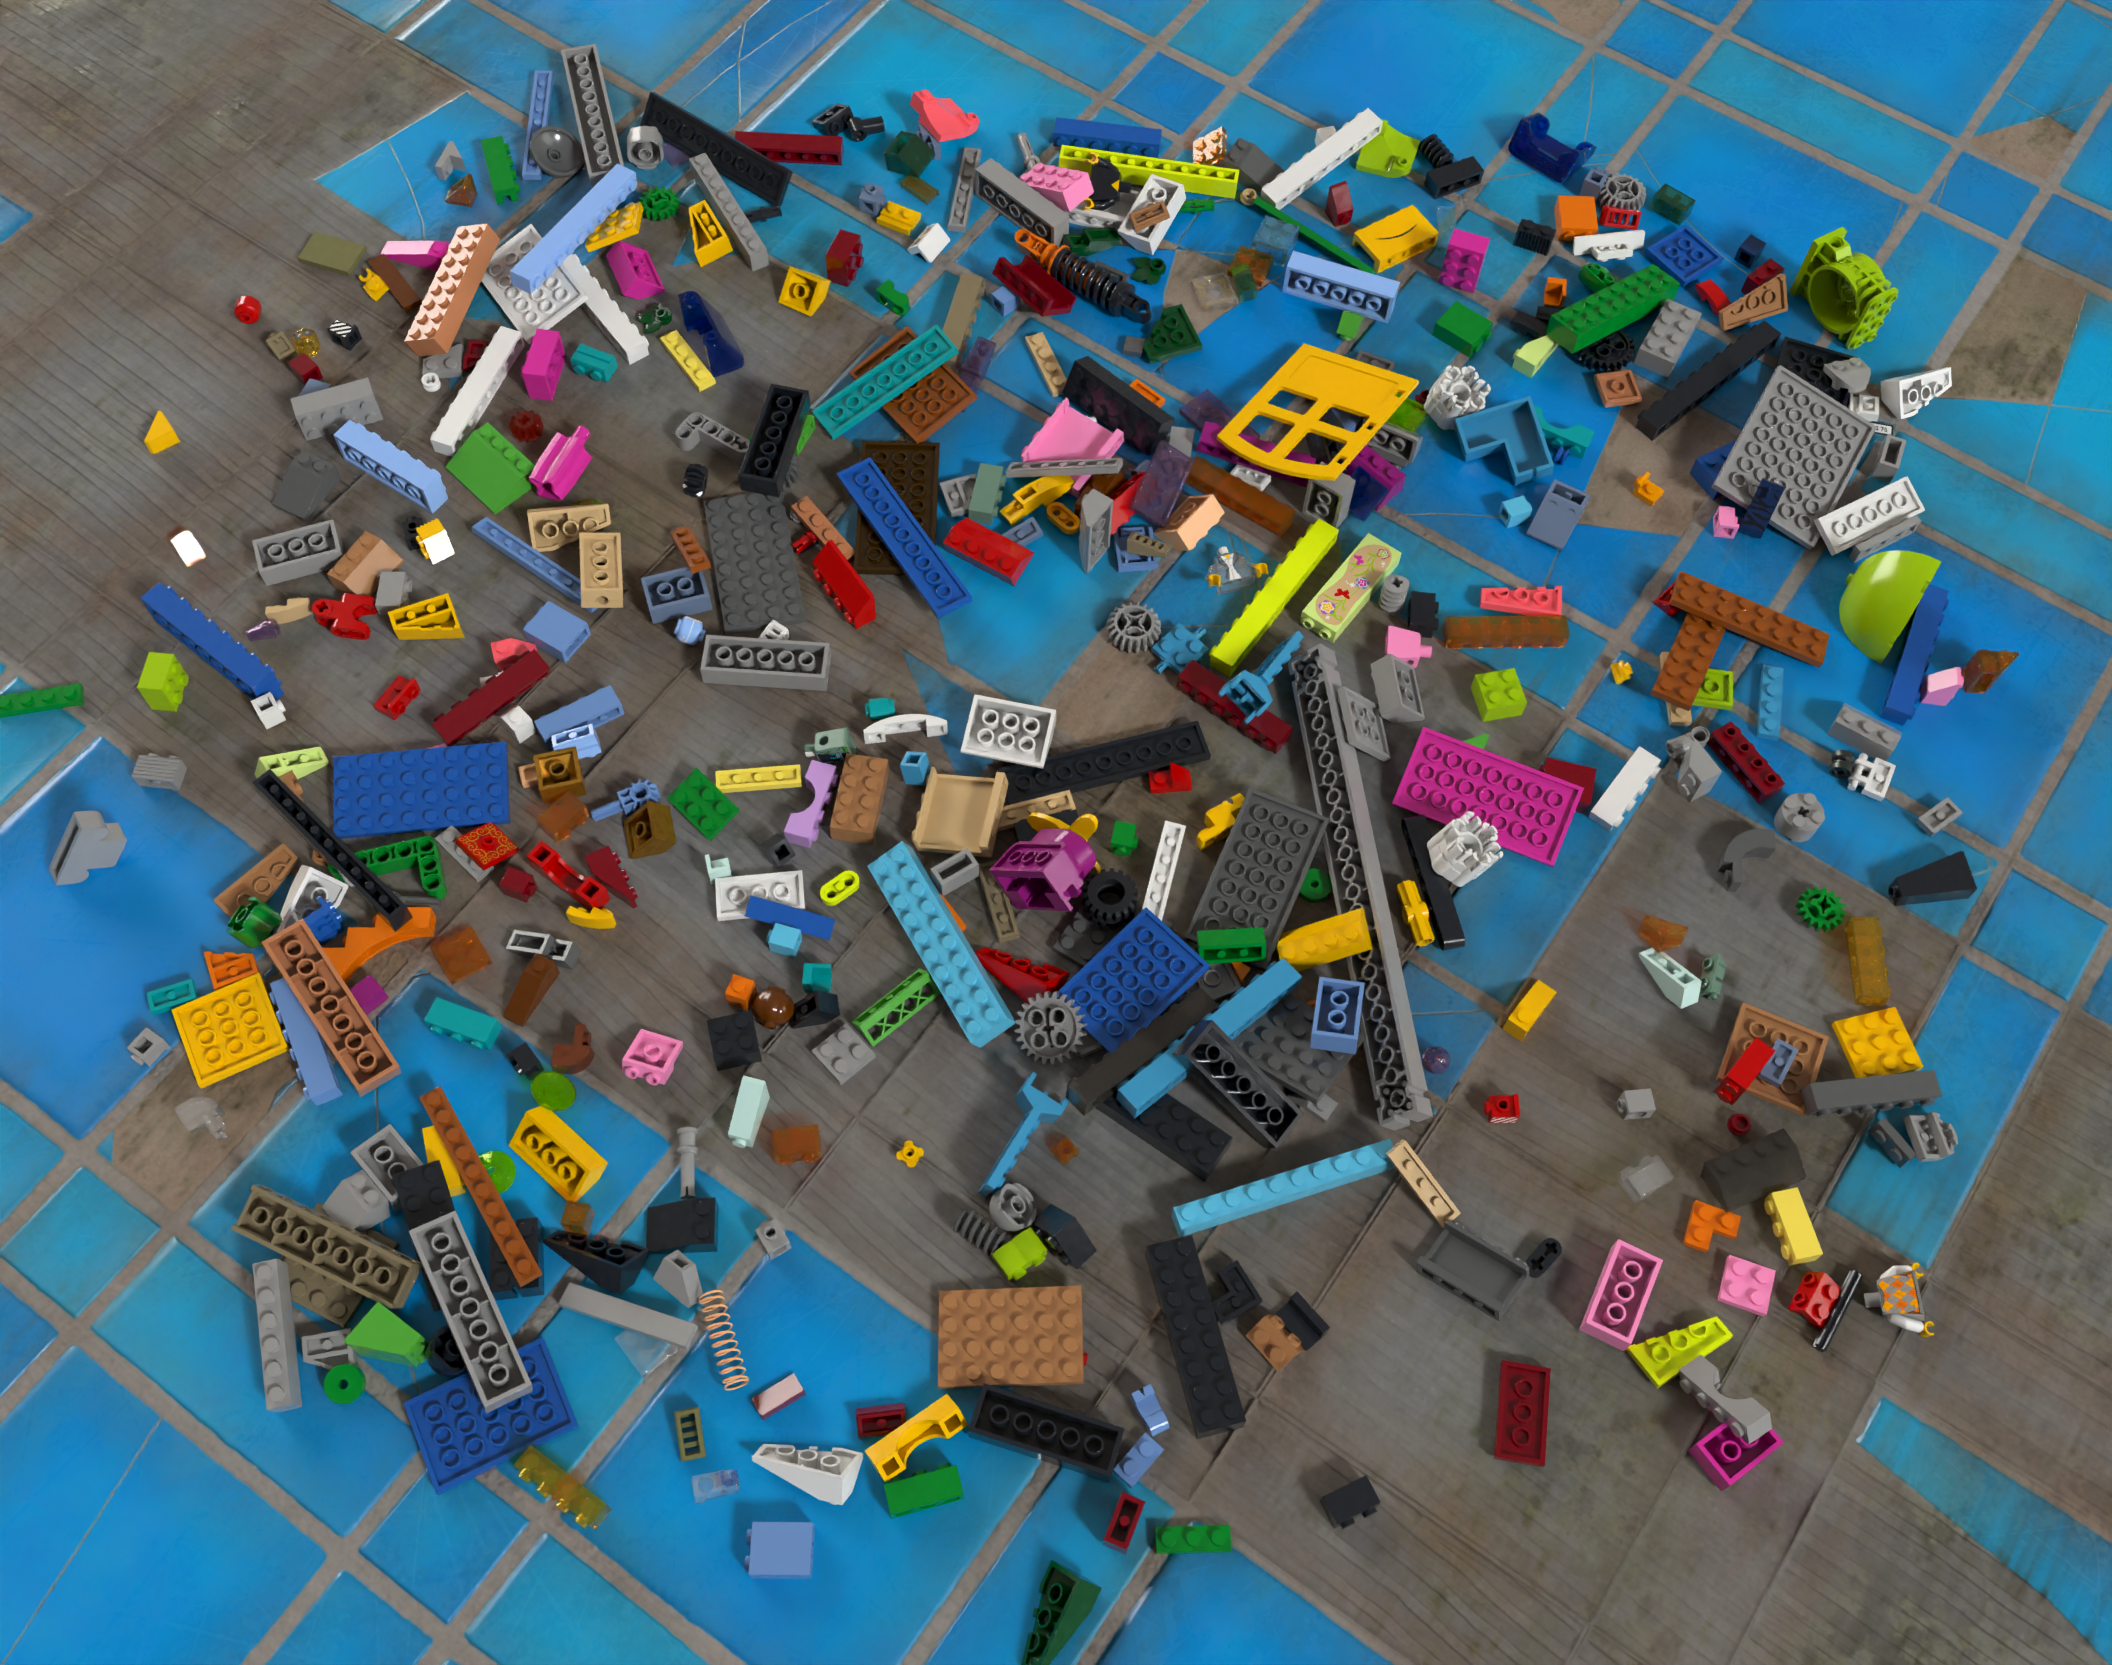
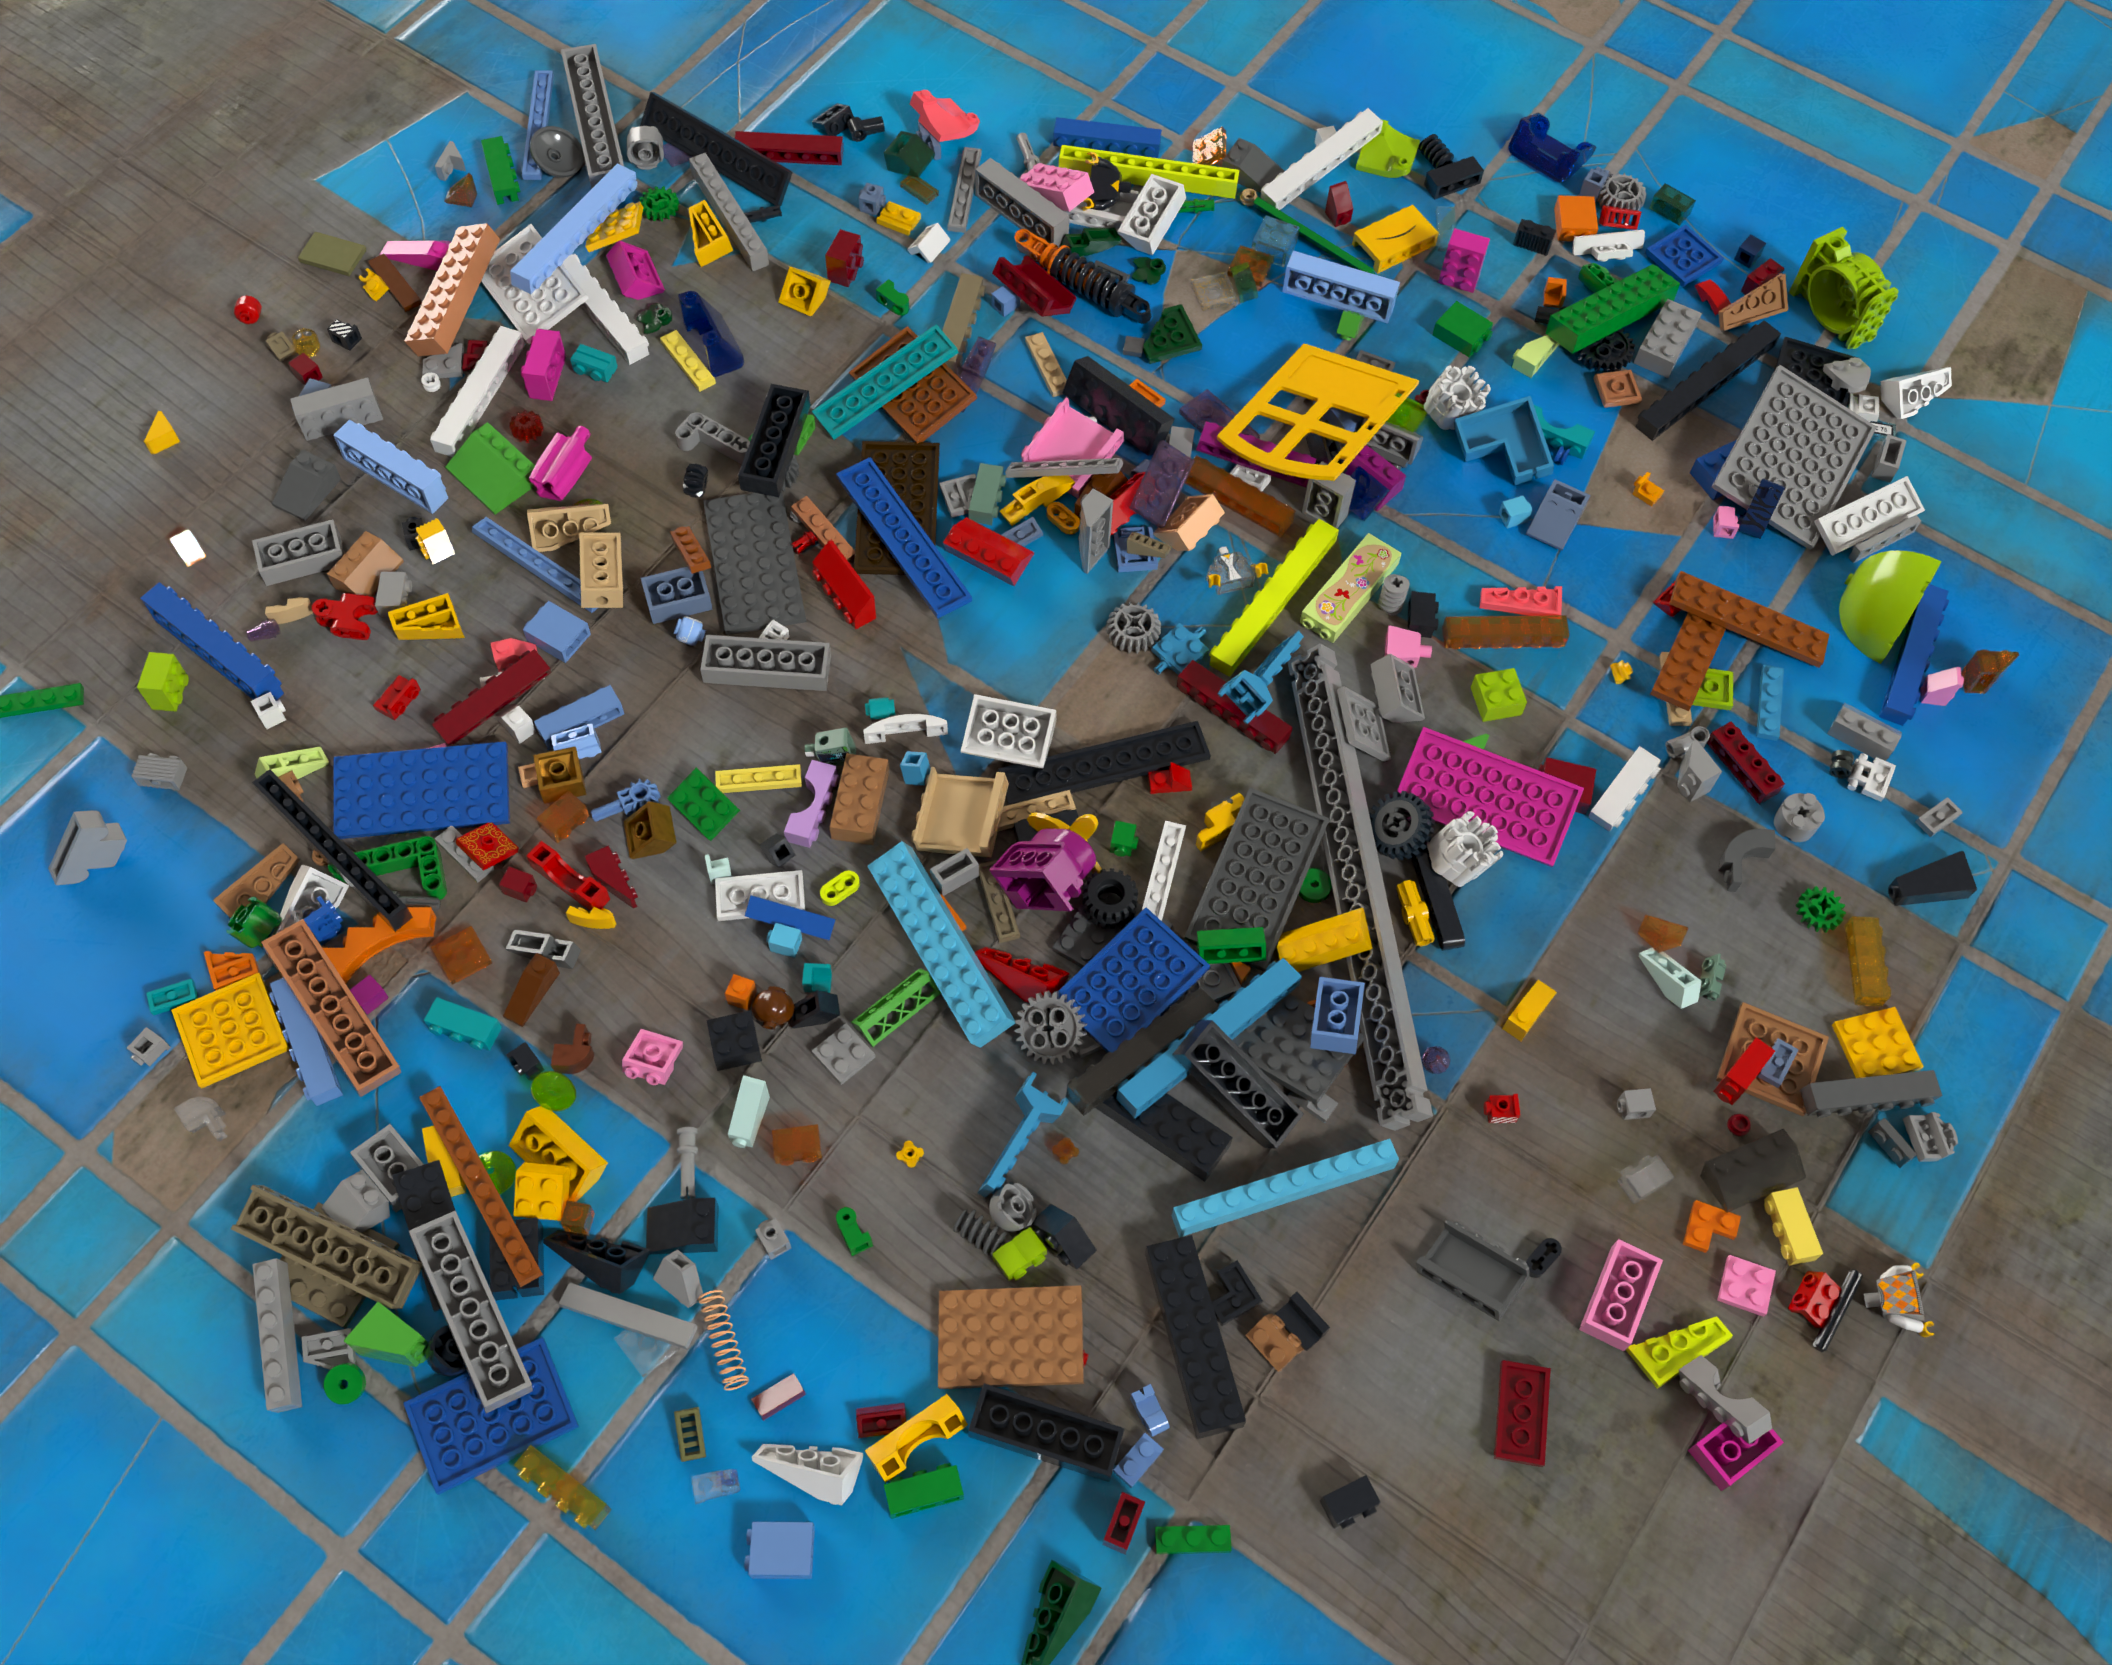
(541, 1191): none -> yellow brick
(849, 1229): none -> green leg
(1150, 218): medium nougat tile -> none
(1390, 816): none -> wheel
(1422, 1183): tan plate -> none
(1527, 323): black slope -> none

